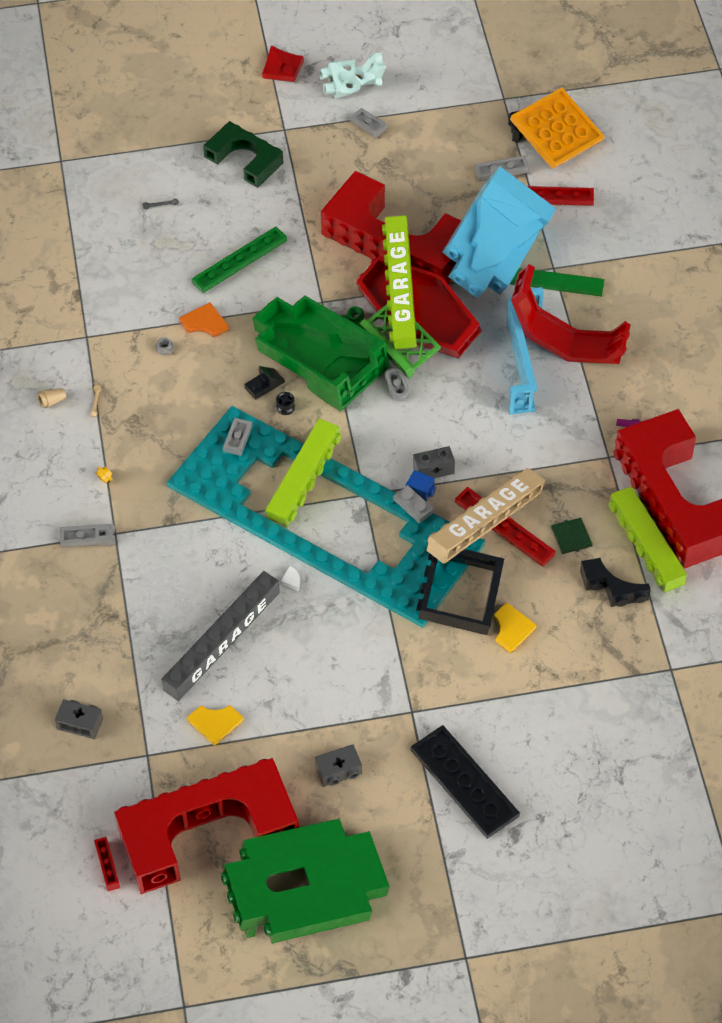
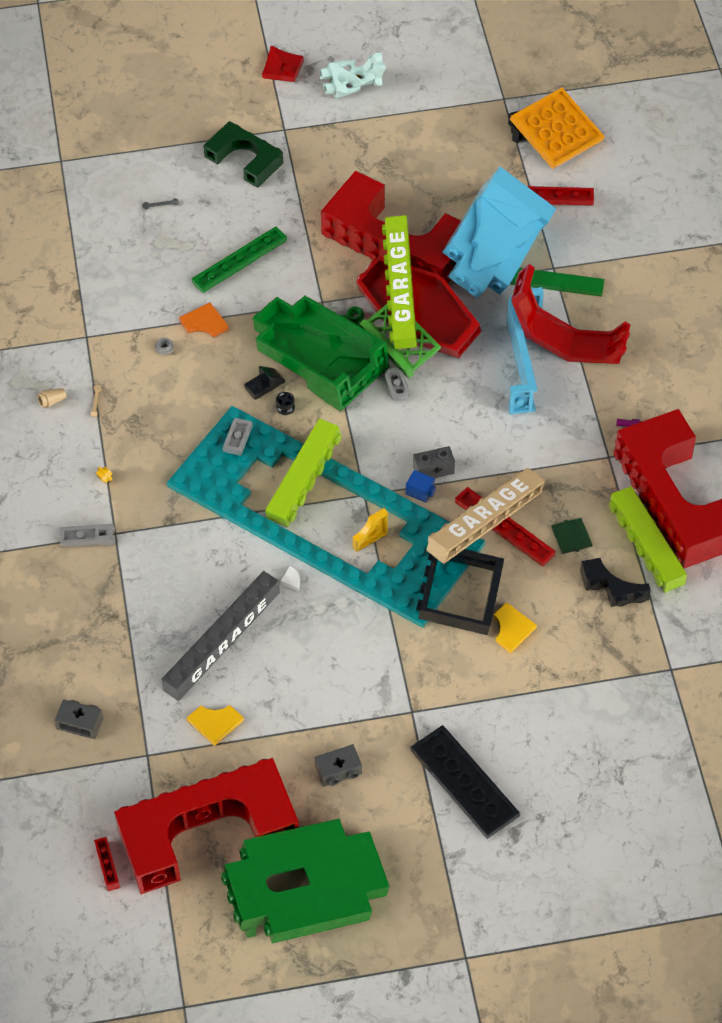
(368, 122): light grey plate -> none
(372, 531): none -> yellow tile
(413, 504): light grey plate -> none
(513, 165): light grey plate -> none

